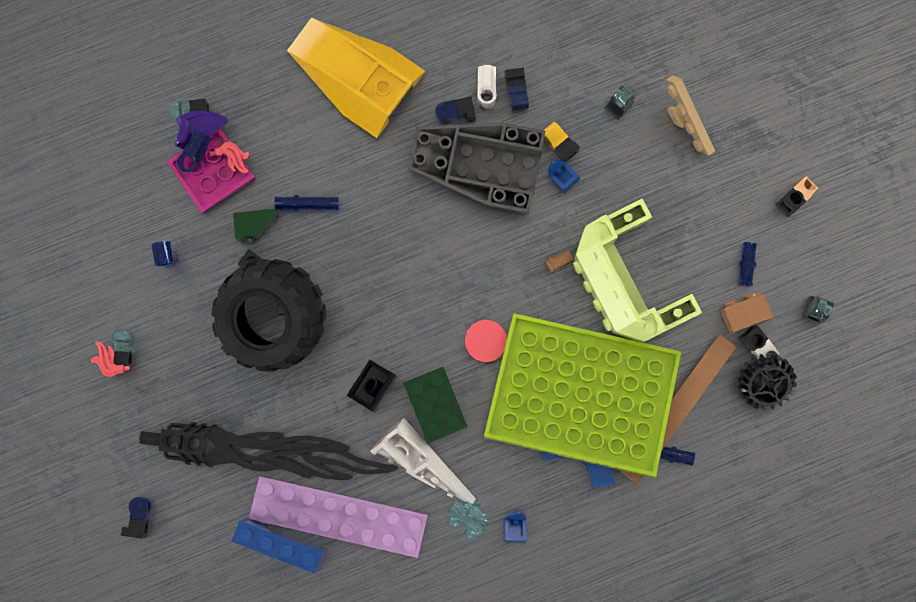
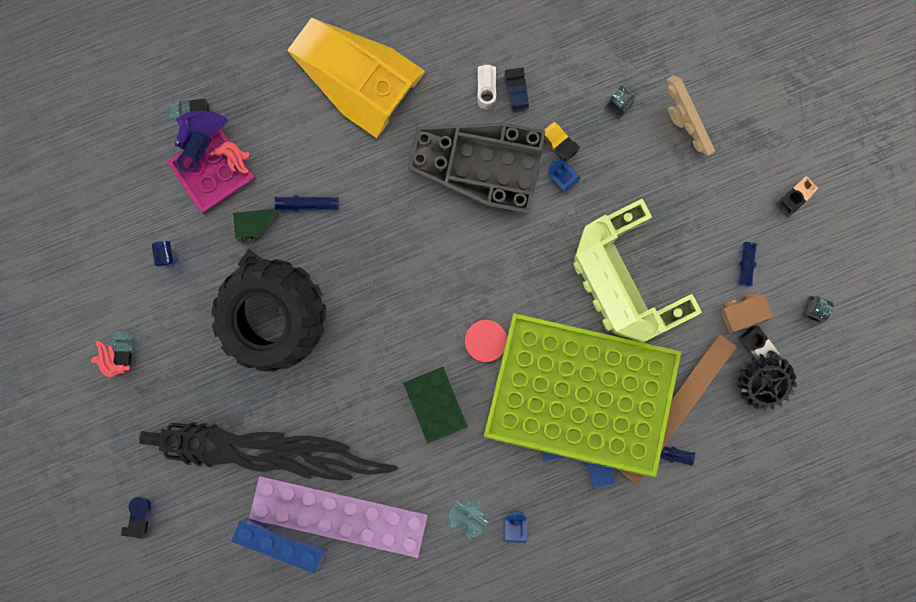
(372, 386): black slope -> none
(408, 449): white wedge -> none
(455, 109): leg -> none
(558, 261): medium nougat pin -> none

